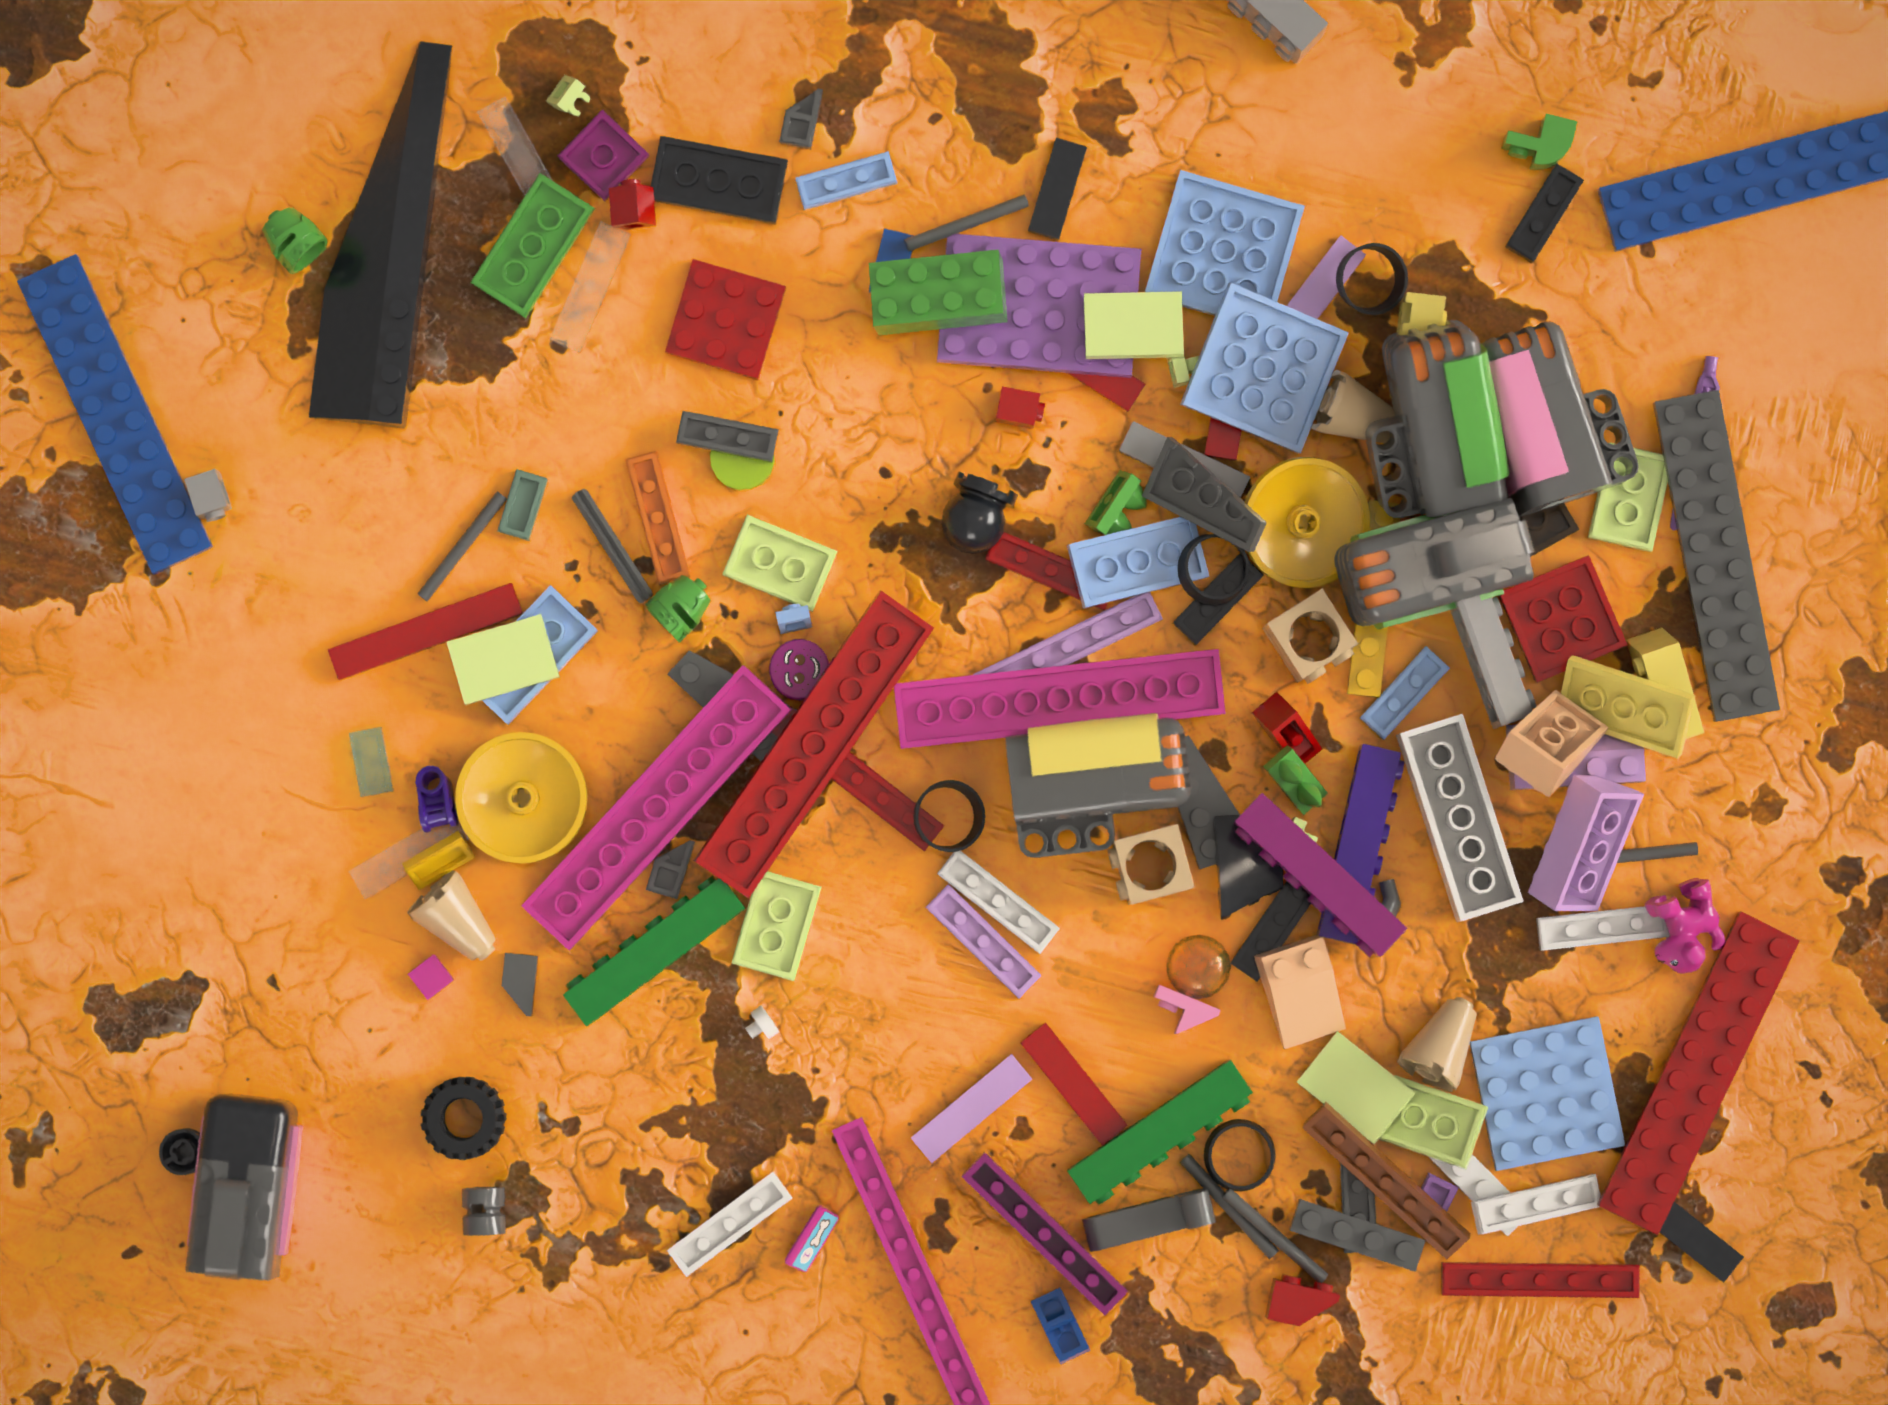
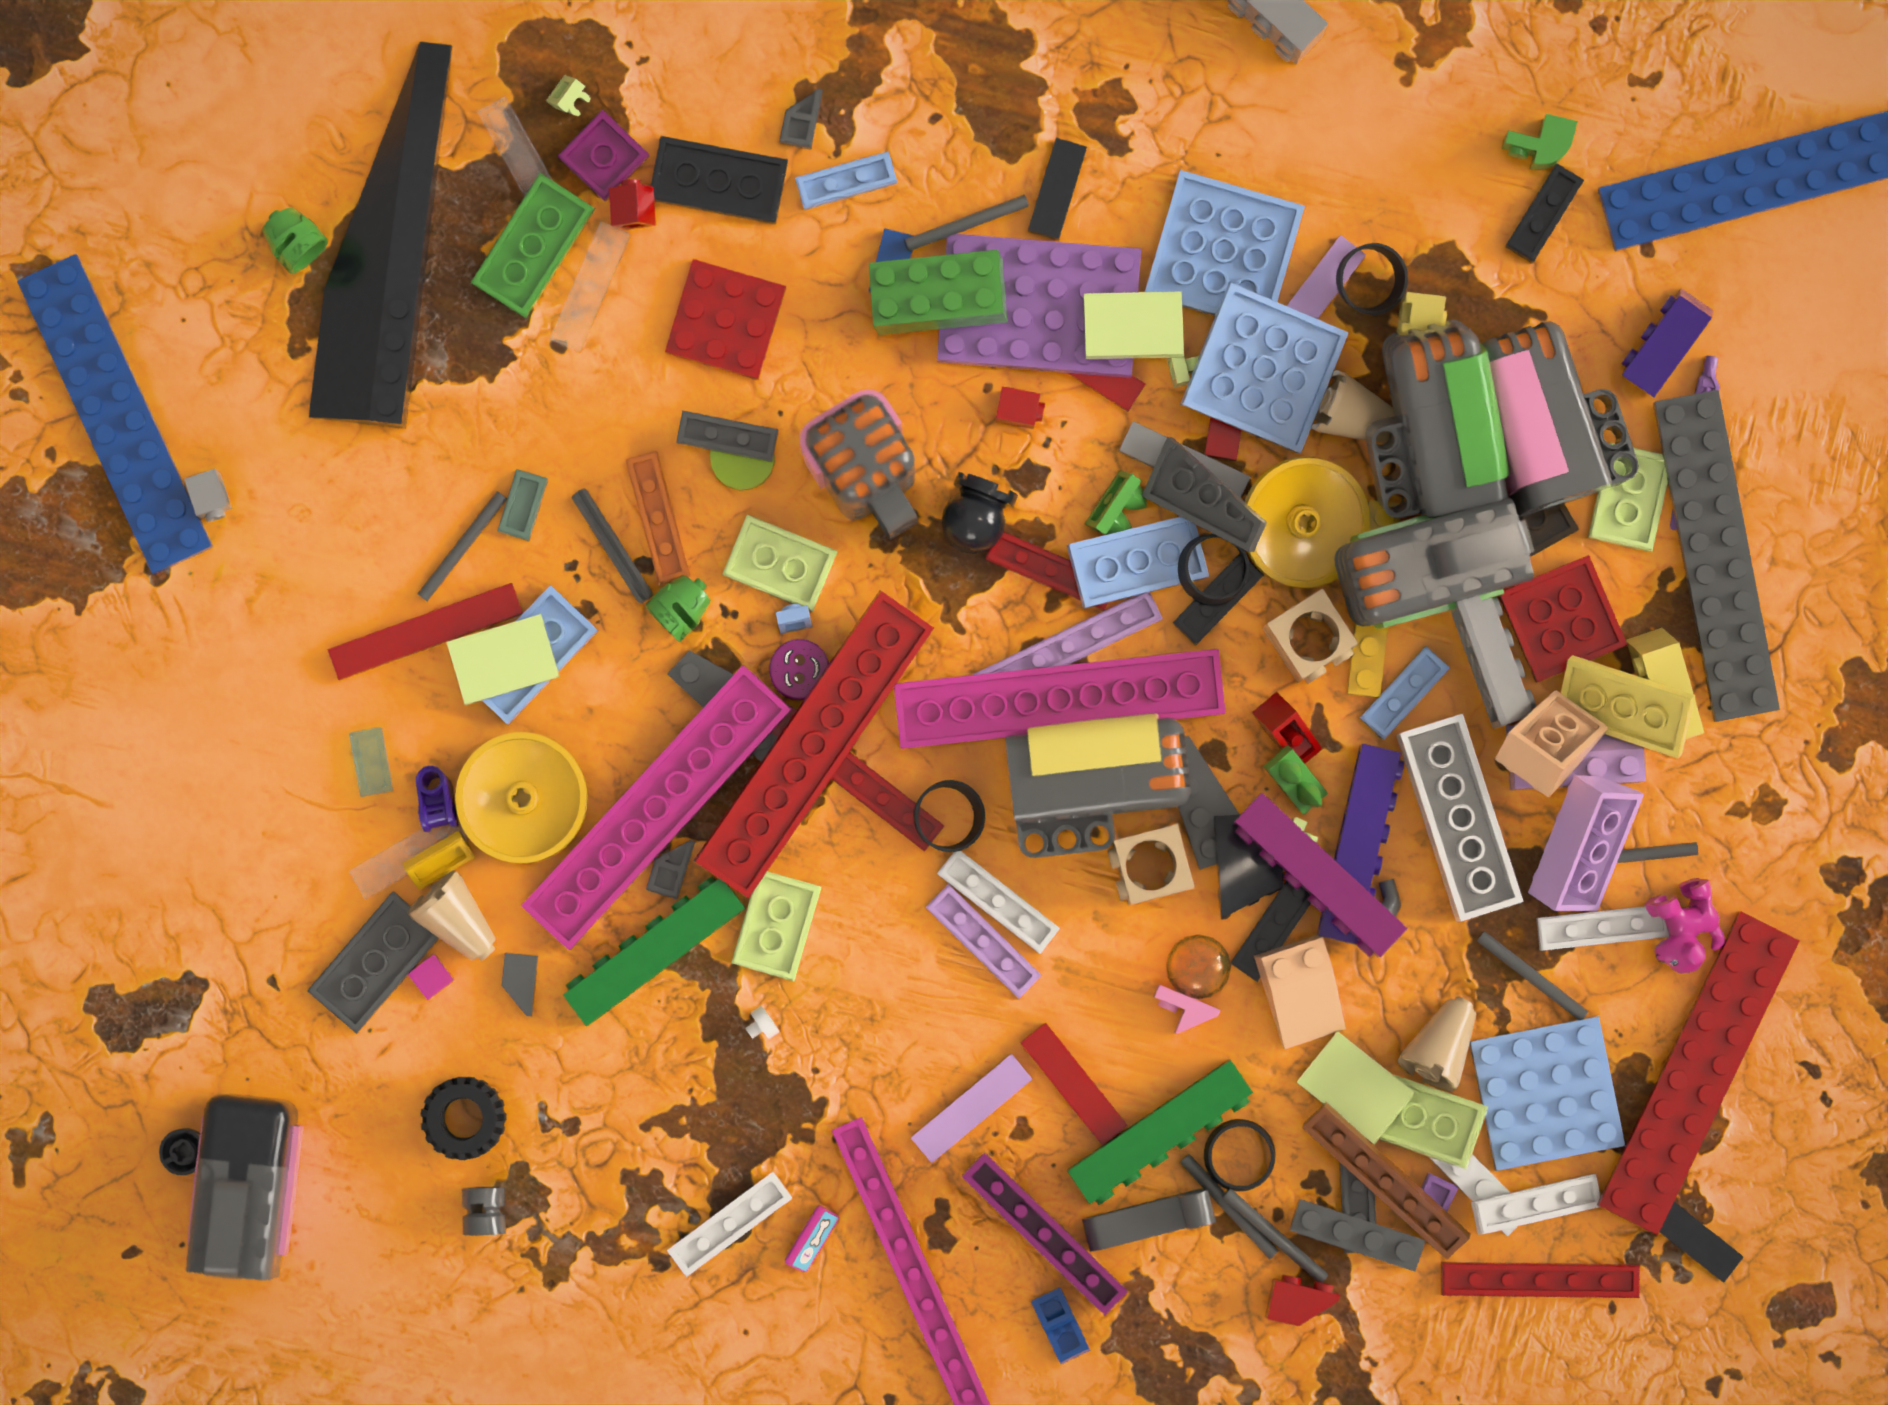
(373, 964): none -> dark grey tile
(863, 460): none -> dark grey piece
(1532, 975): none -> dark grey bar
(1666, 342): none -> dark purple wedge

